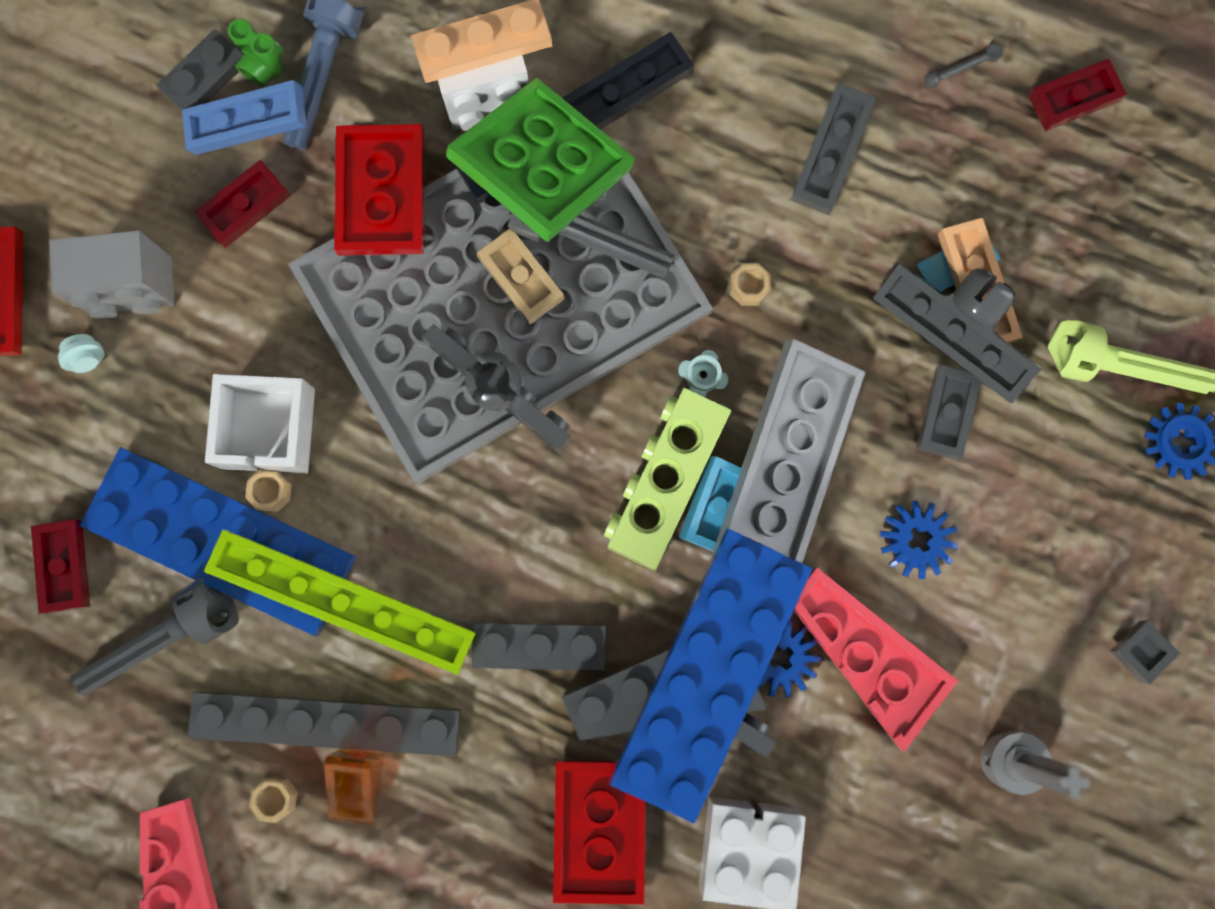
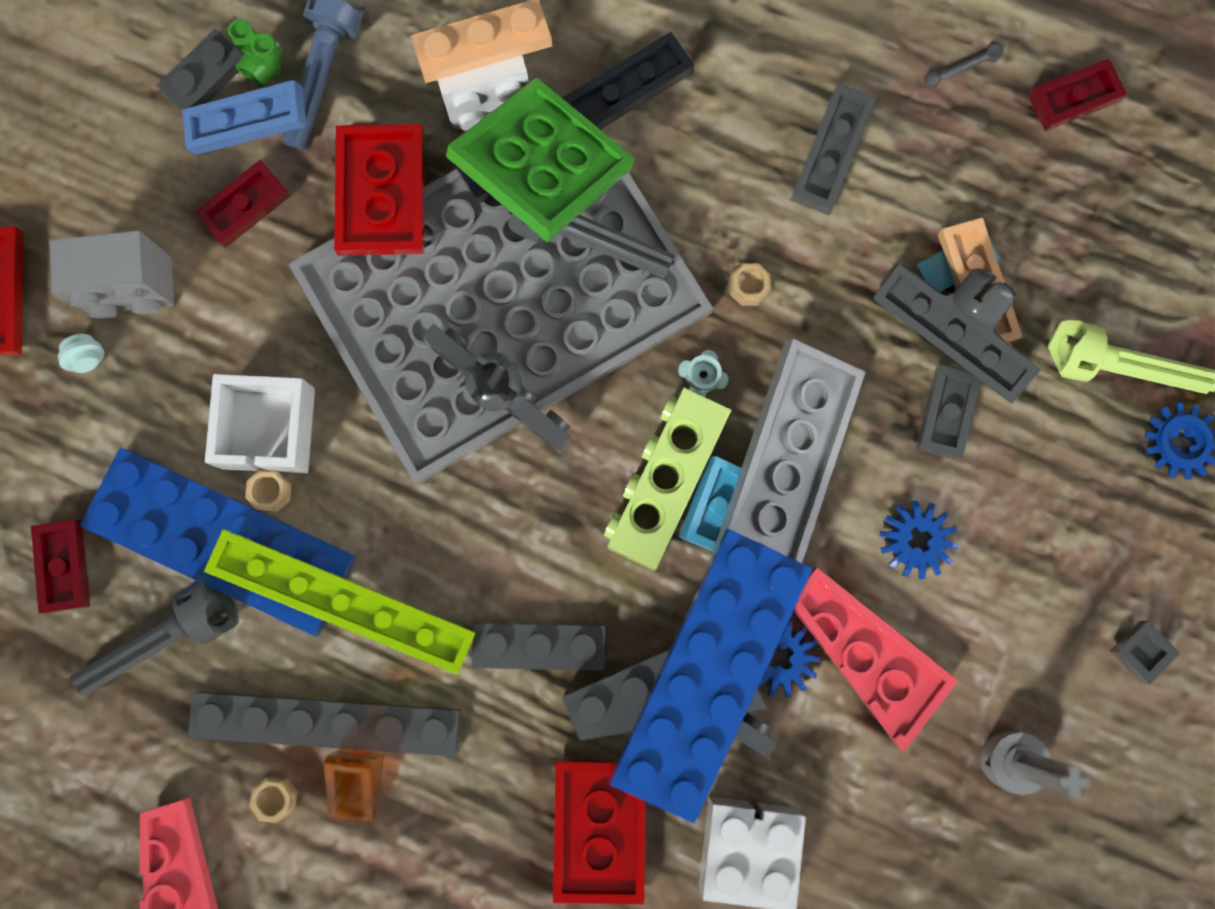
(520, 276): tan plate -> none

